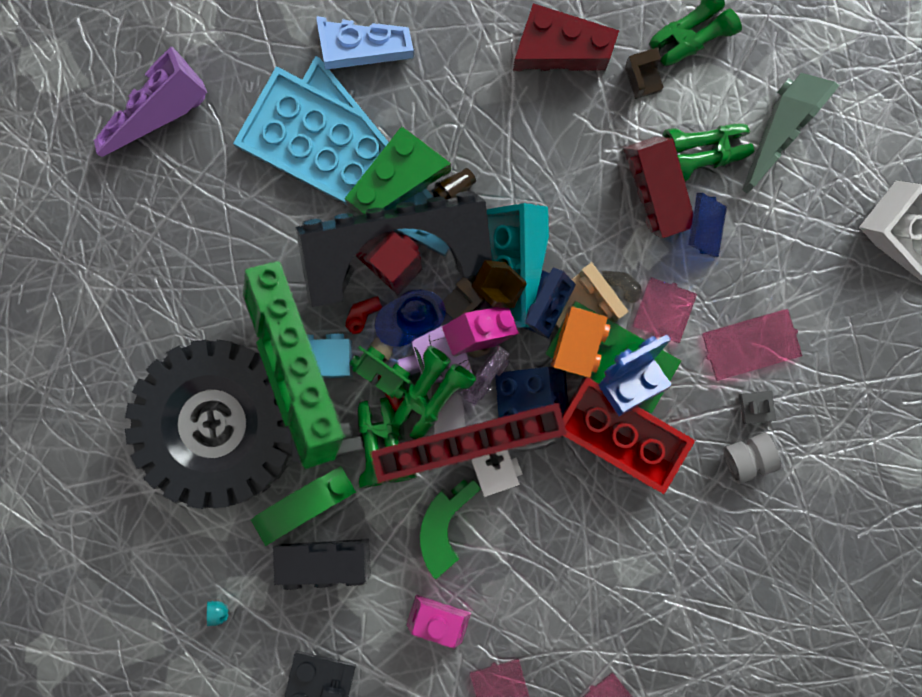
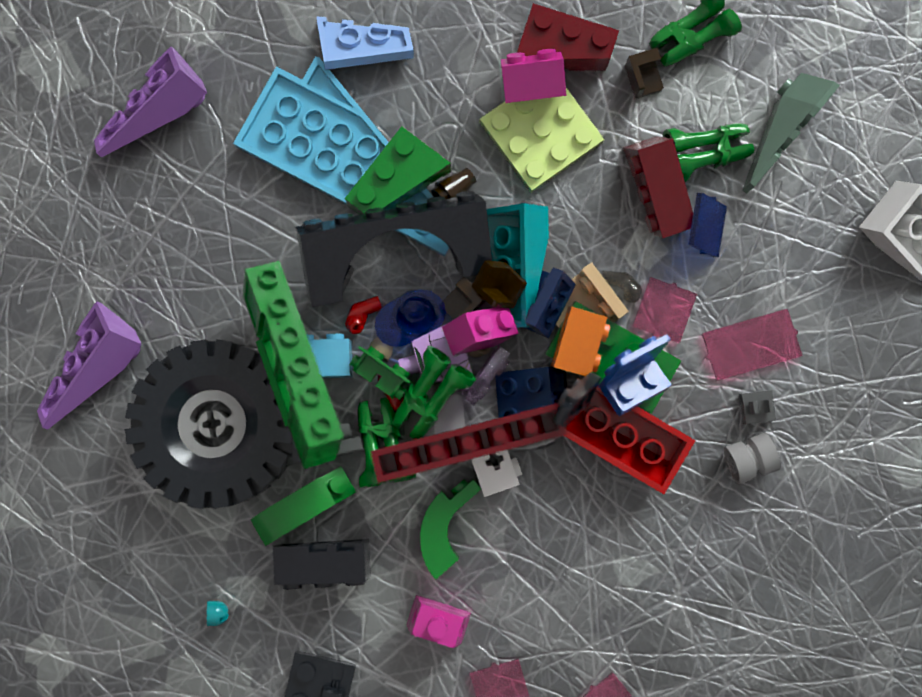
(100, 355): none -> medium lavender wedge
(392, 259): dark red wedge -> none
(533, 76): none -> dark pink brick
(541, 136): none -> yellowish green plate
(576, 400): none -> black hinge

